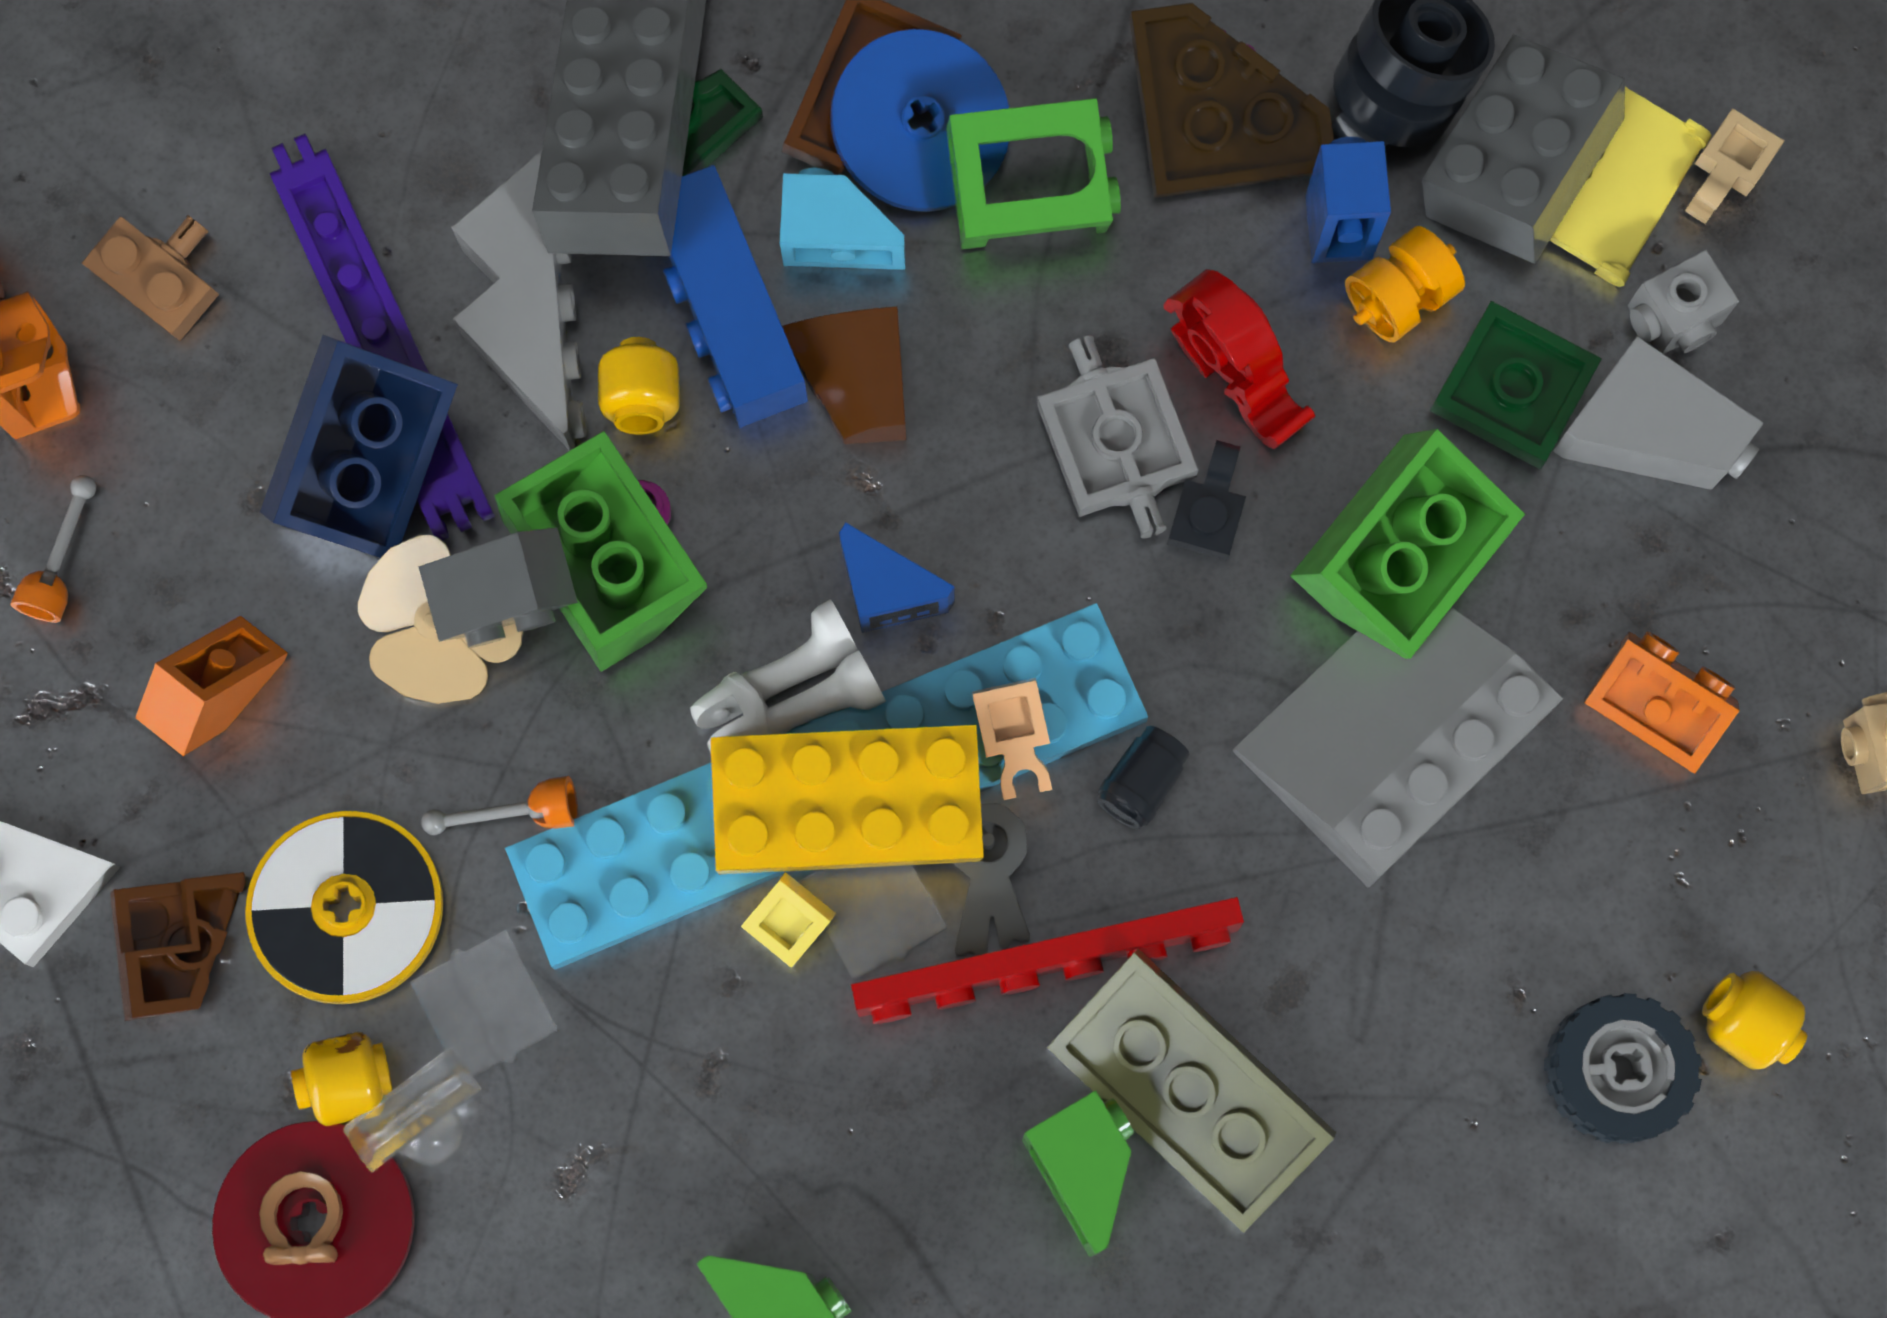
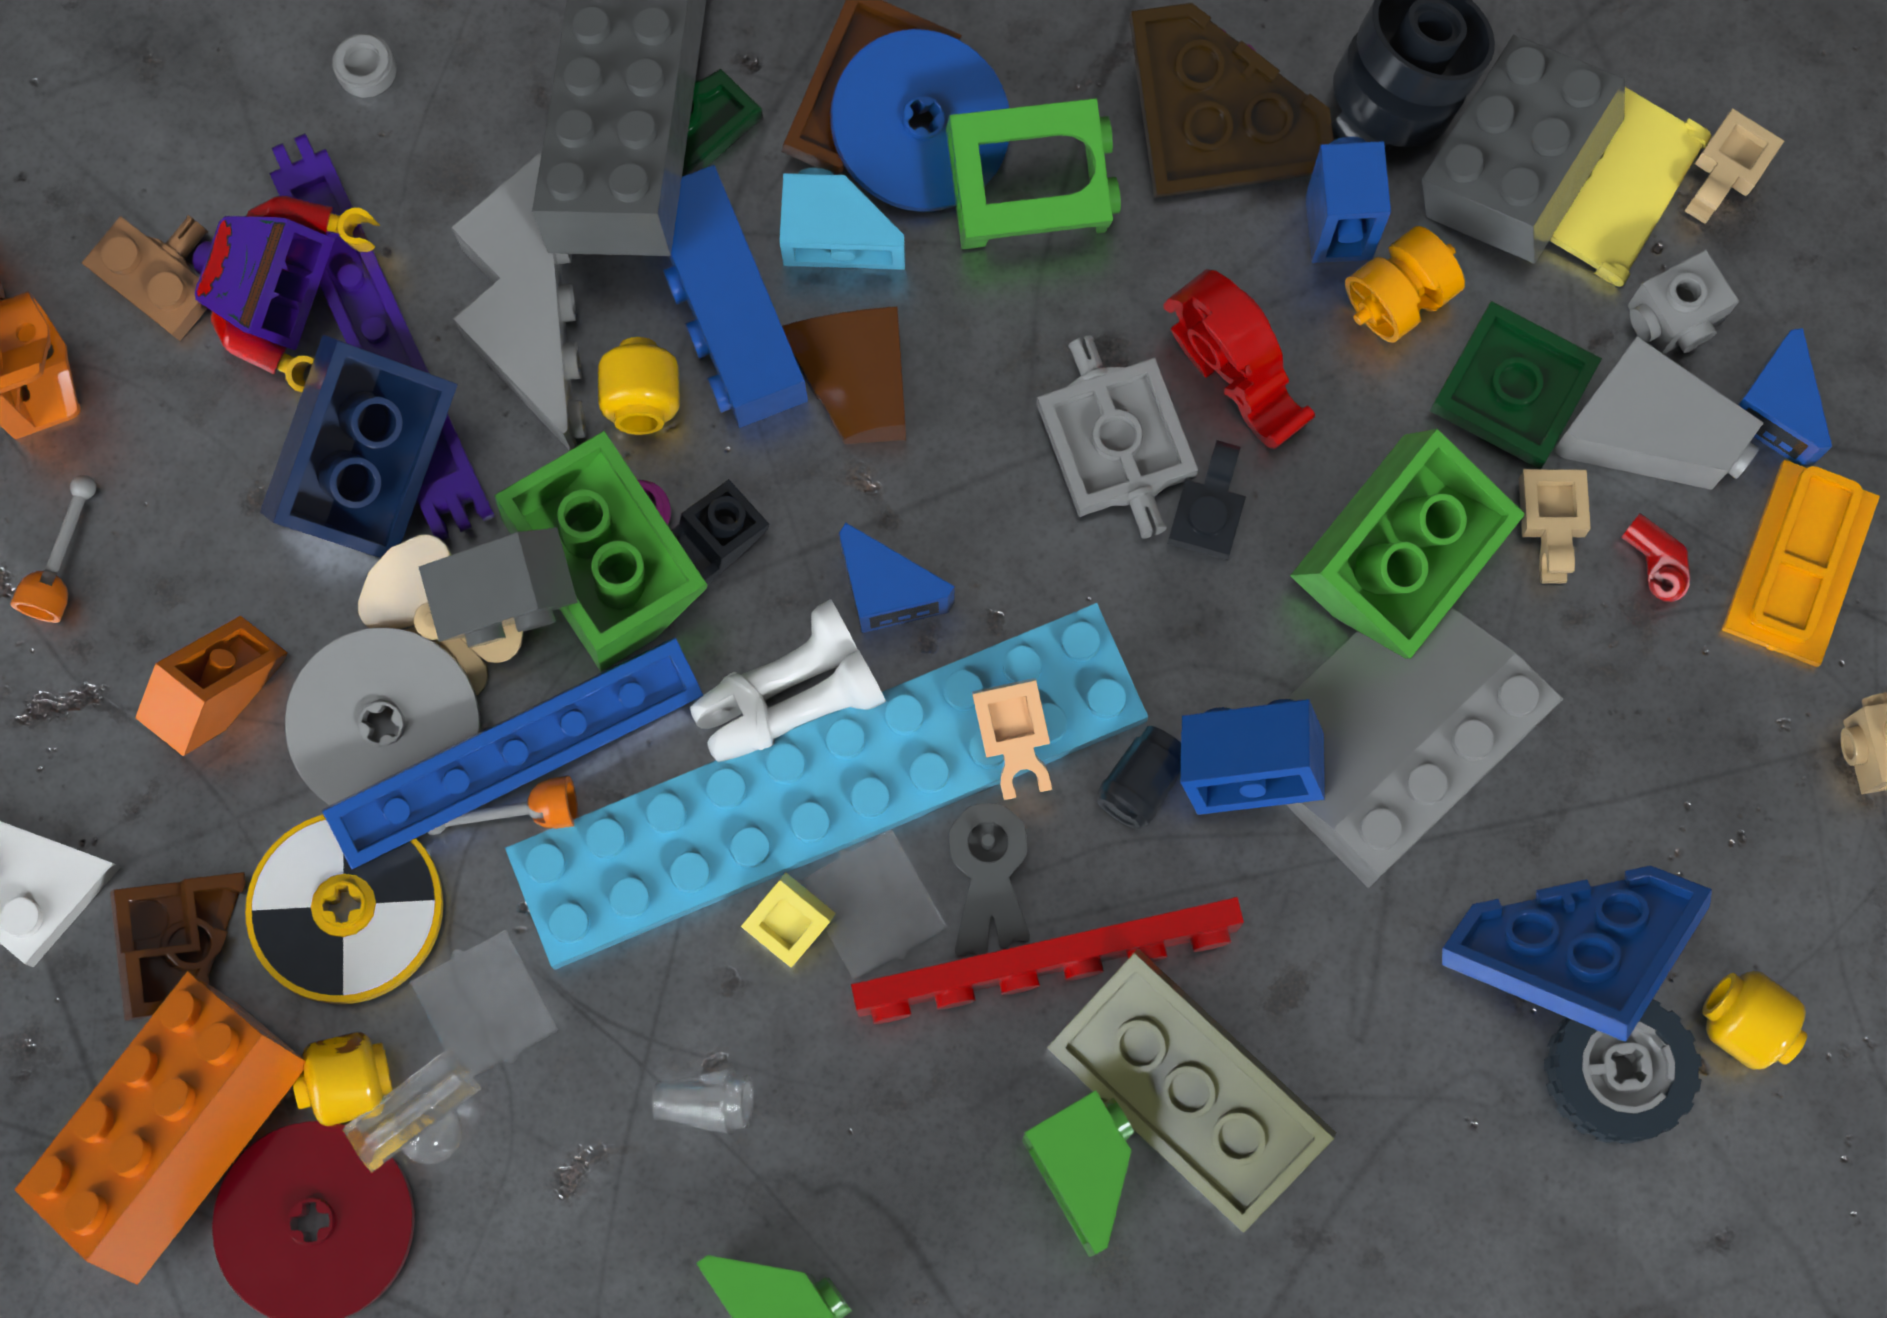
(160, 1129): none -> orange brick
(265, 275): none -> torso
(319, 1248): medium nougat piece -> none
(364, 65): none -> light grey tile
(365, 675): none -> light grey piece
(512, 753): none -> blue plate
(708, 1101): none -> clear cone
(719, 529): none -> black slope
(846, 799): yellow brick -> none
(1252, 756): none -> blue brick
(1555, 511): none -> tan plate
(1583, 947): none -> blue plate
(1664, 700): orange bracket -> none
(1665, 558): none -> red arm
(1789, 403): none -> blue slope
(1801, 562): none -> light orange piece

